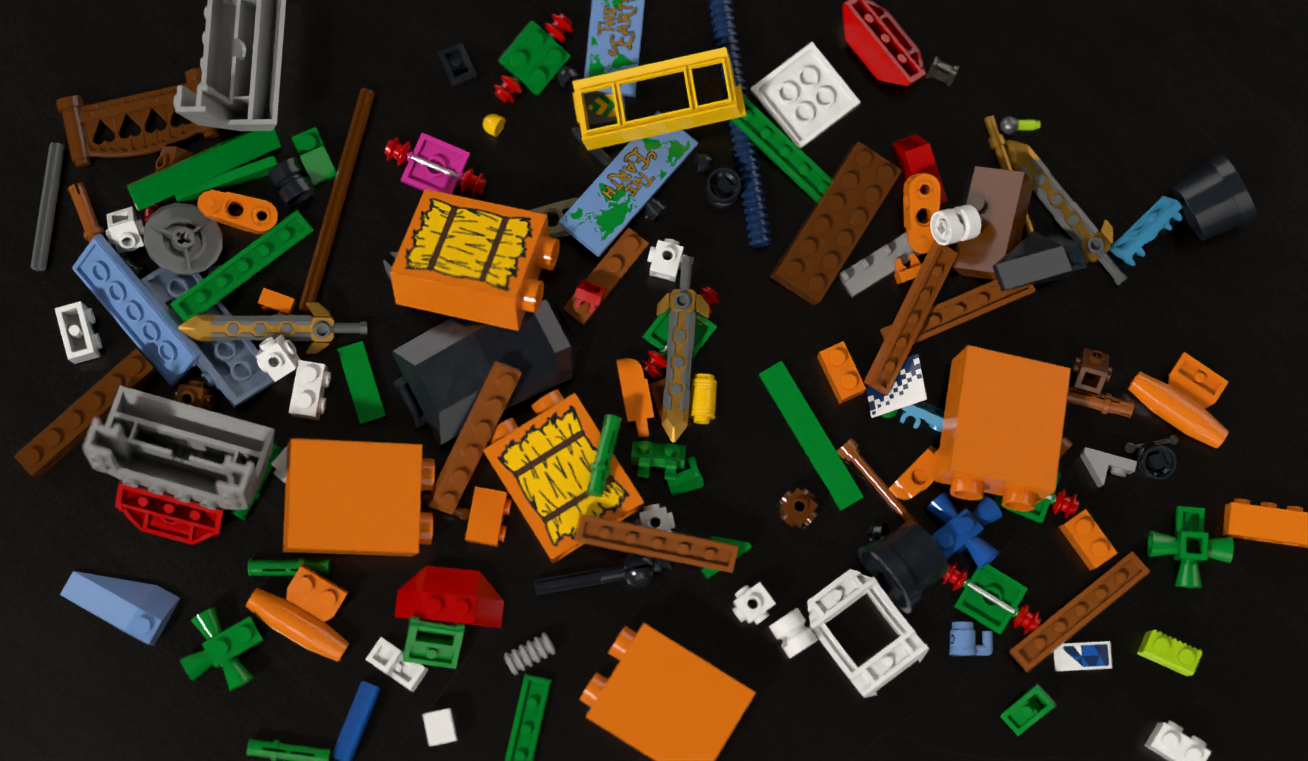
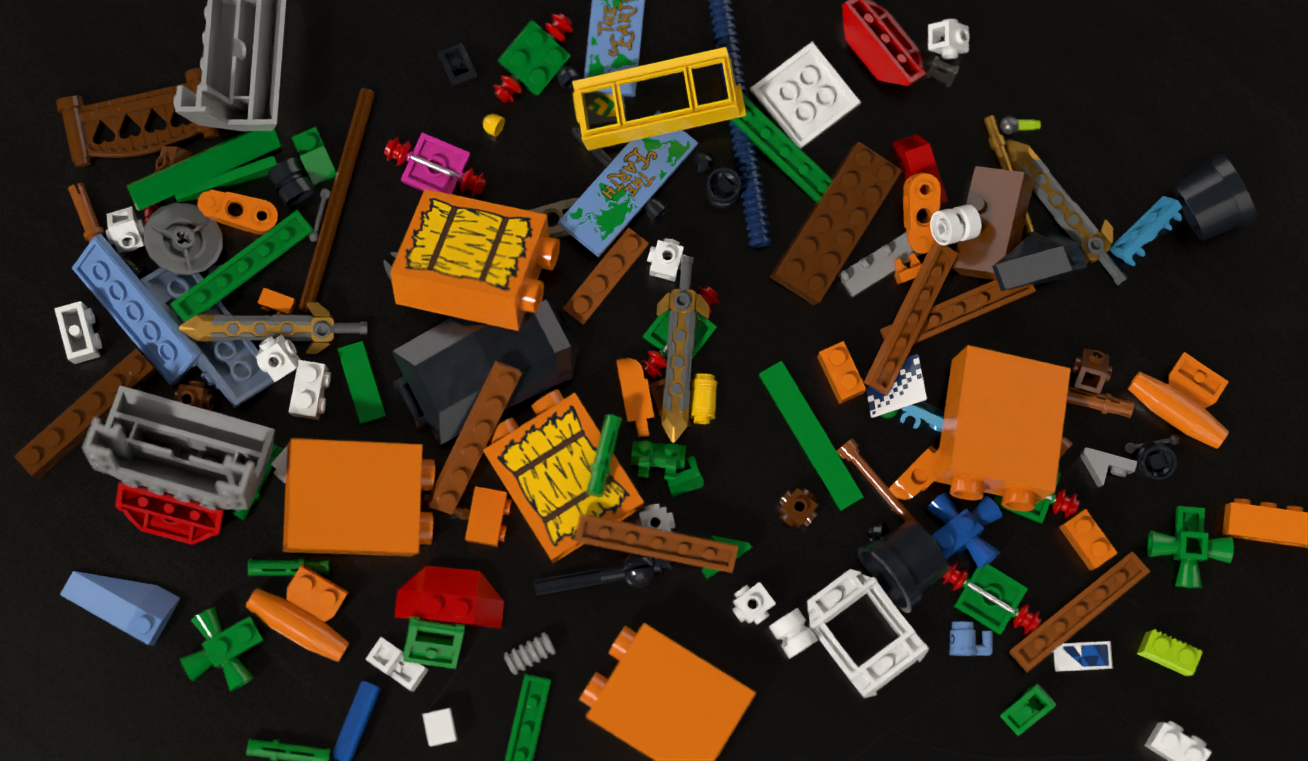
(47, 206): dark grey axle -> none
(325, 195): none -> dark grey hinge
(590, 293): red tile -> none
(948, 38): none -> white brick

